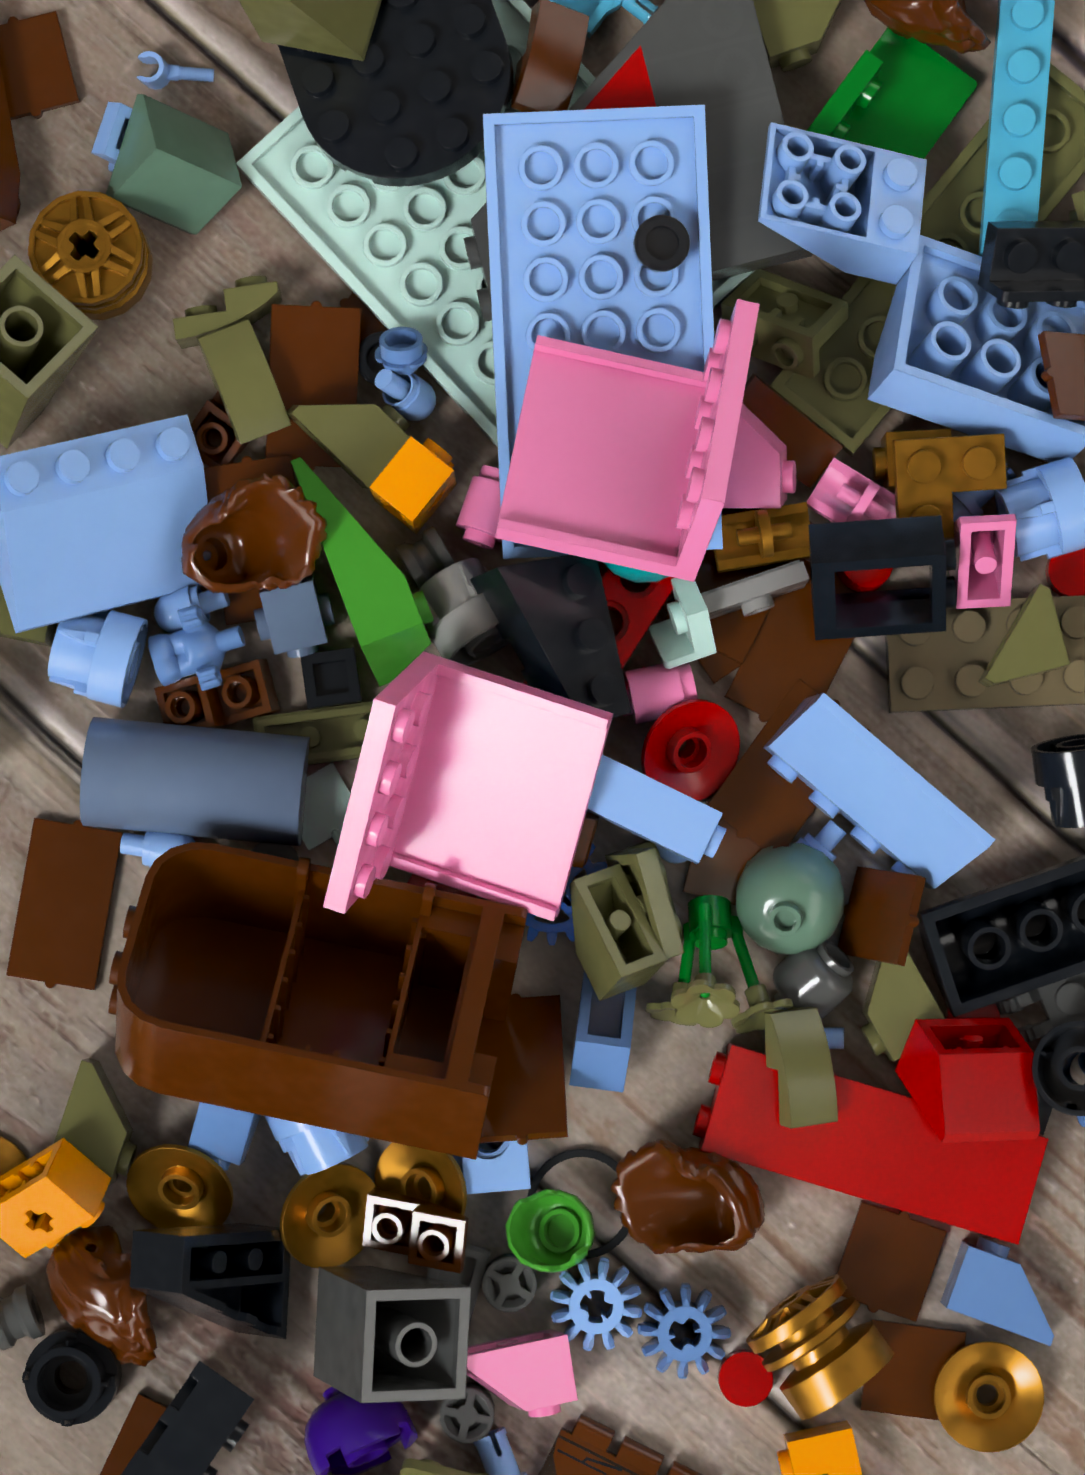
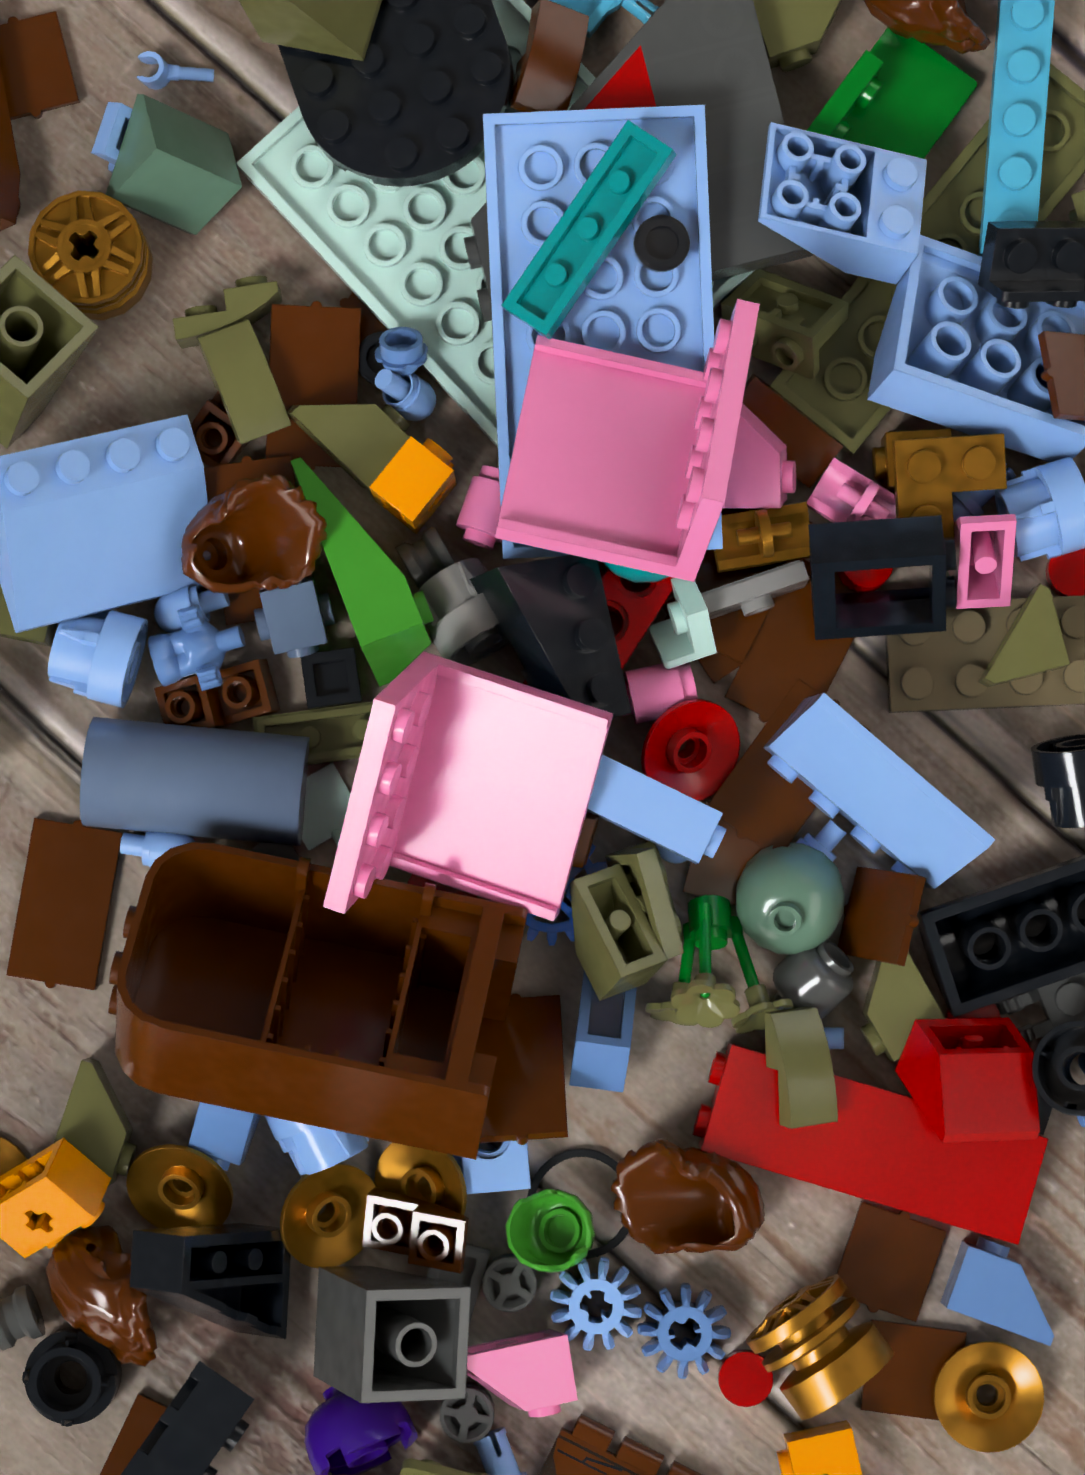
(589, 229): none -> teal plate

